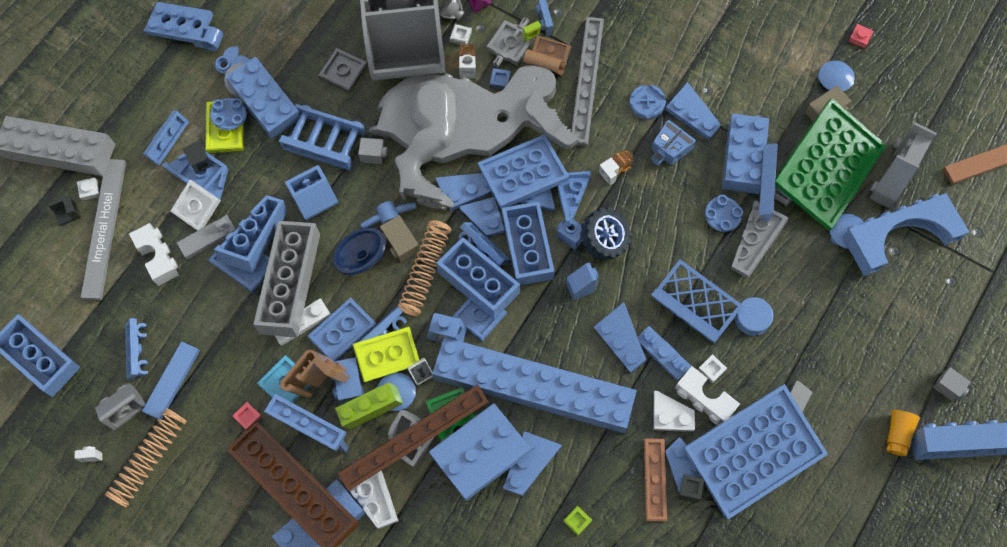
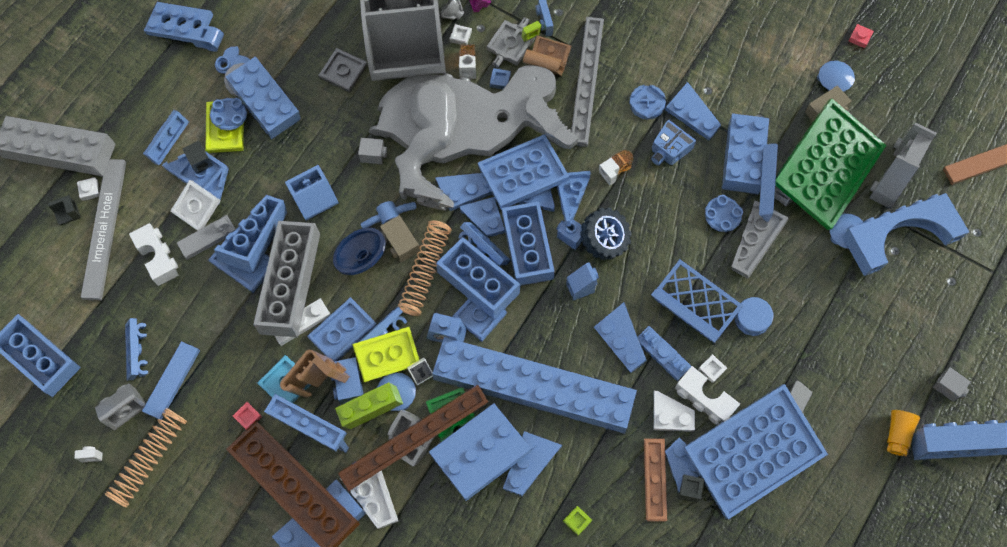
(325, 153): medium blue fence -> none

